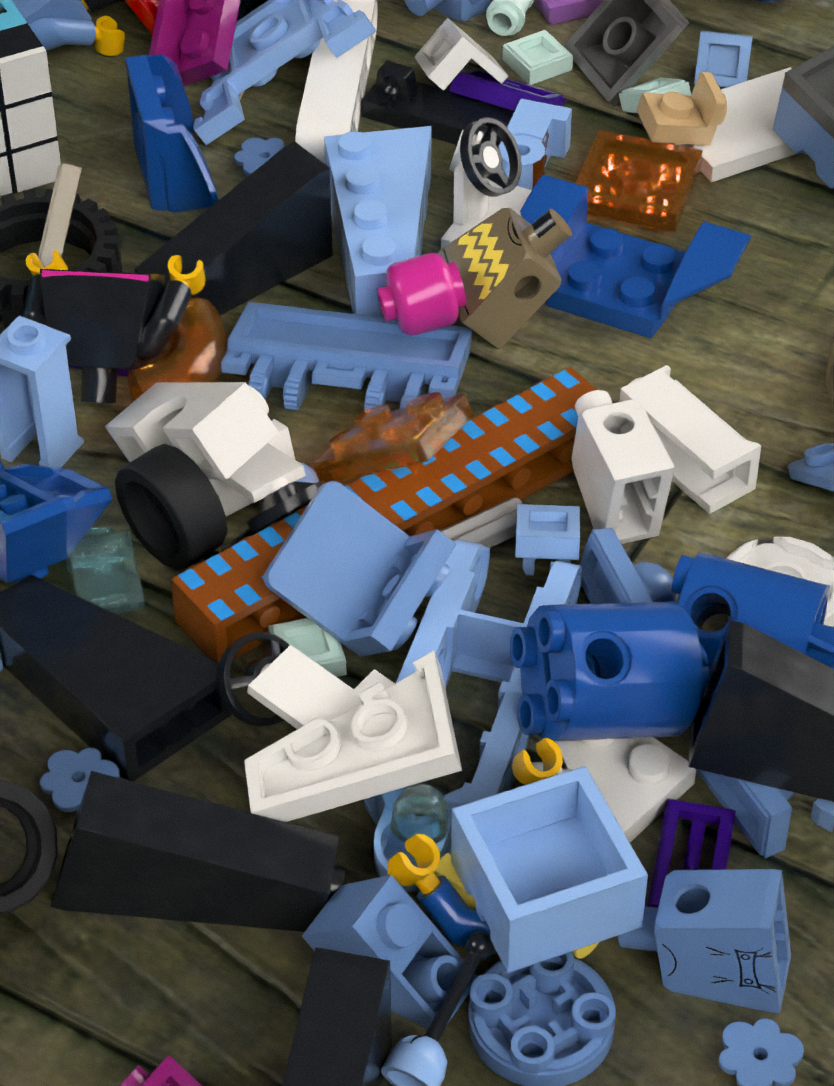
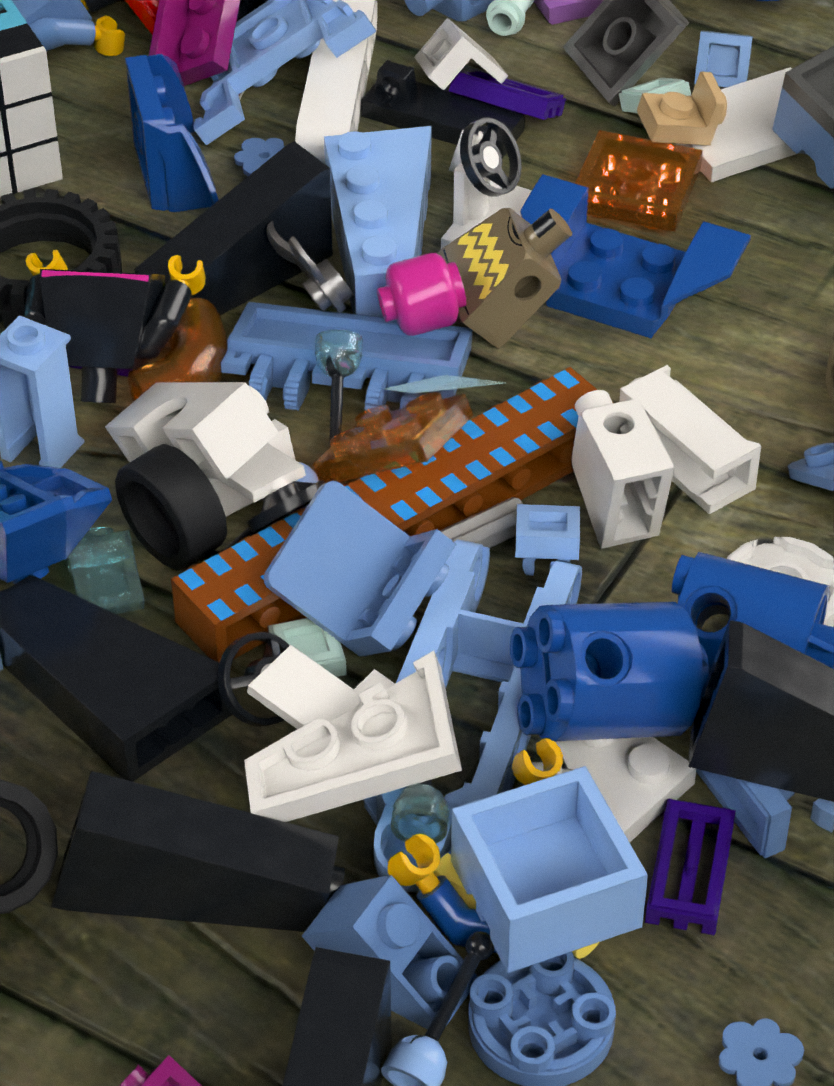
(59, 212): tile -> none
(70, 774): medium blue plant -> none
(324, 282): none -> flat silver plate
(338, 356): none -> clear light blue hinge
(442, 382): none -> clear light blue sticker
(537, 57): light aqua tile -> none
(539, 132): light blue leg -> none
(612, 577): medium blue tile -> none
(720, 936): medium blue torso -> none

